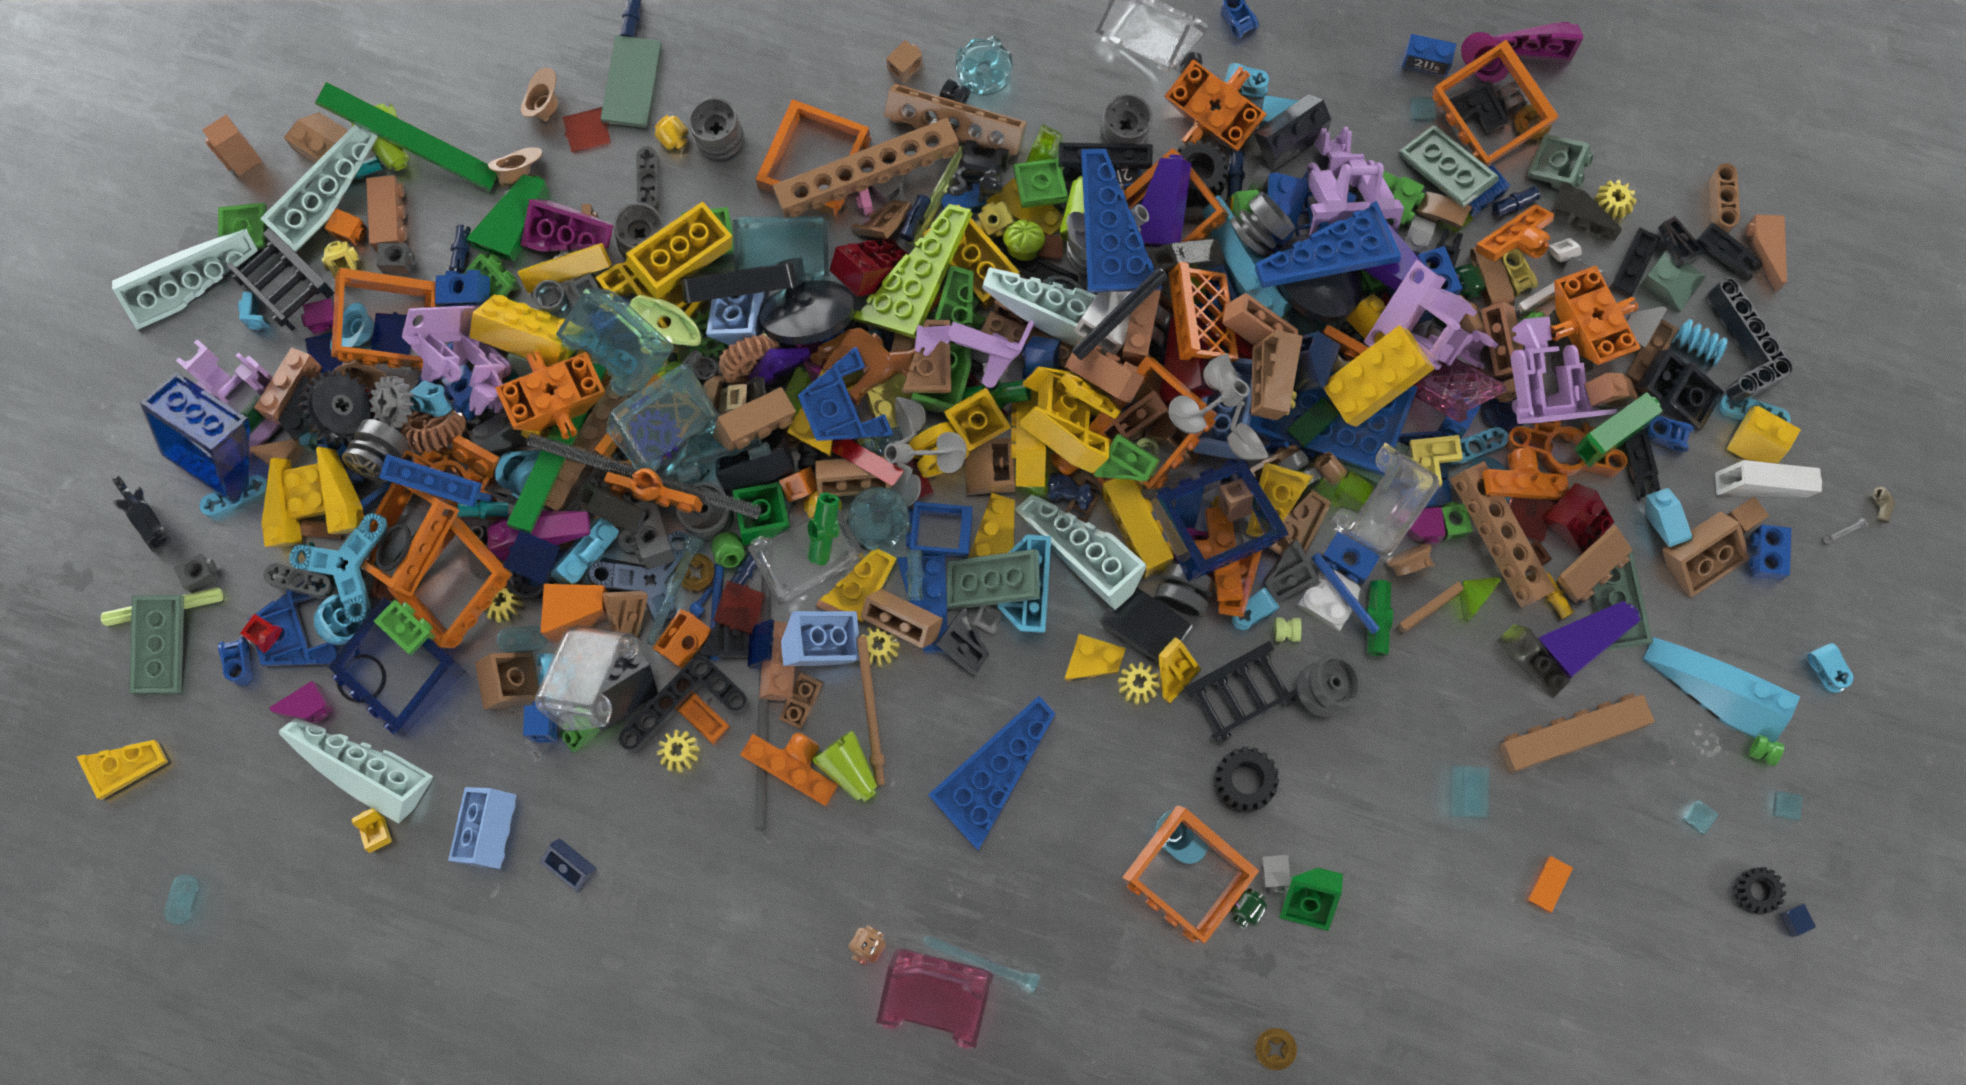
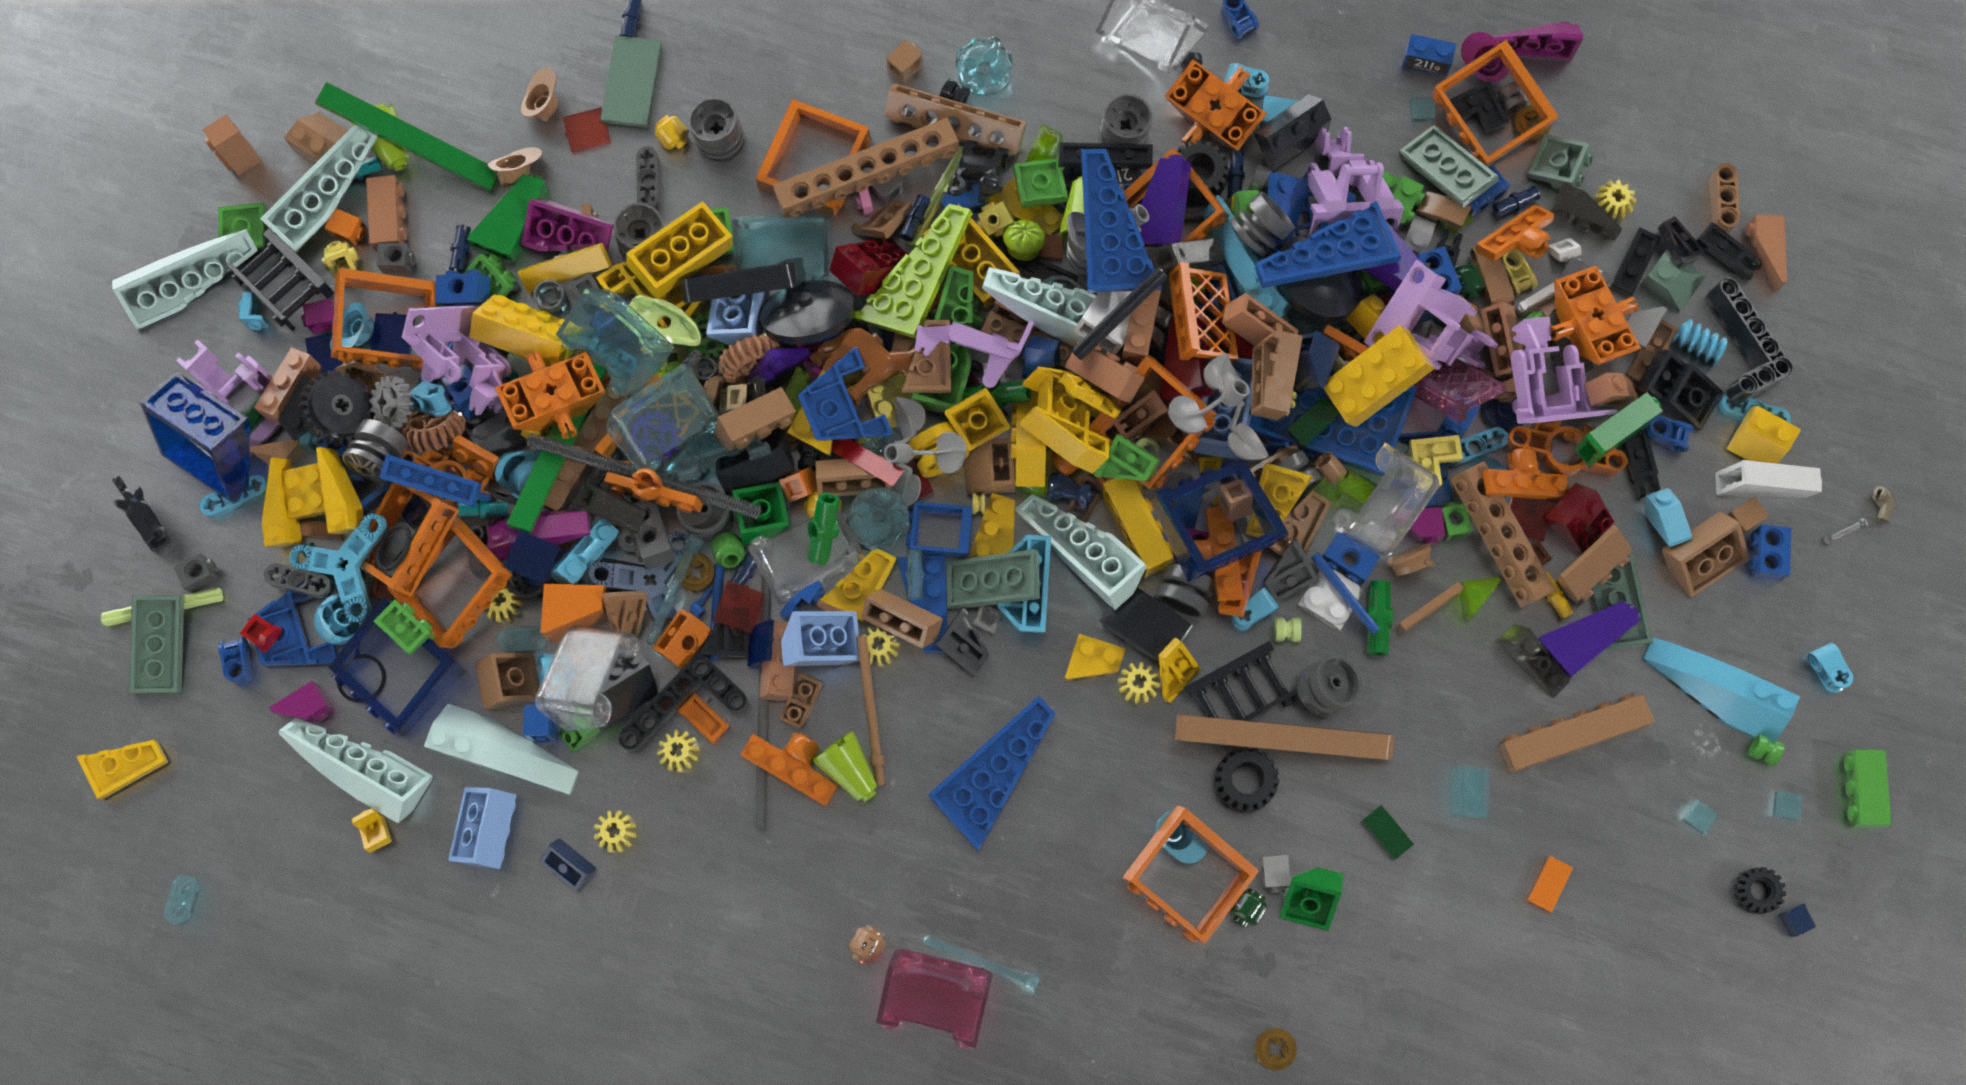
(415, 512): none -> dark blue slope
(497, 748): none -> light aqua wedge
(607, 838): none -> light yellow gear
(716, 268): none -> nougat piece
(808, 596): none -> blue slope
(978, 503): none -> light yellow bush
(1209, 462): none -> yellow tile
(1284, 737): none -> medium nougat beam
(1387, 832): none -> dark green tile
(1867, 788): none -> bright green brick

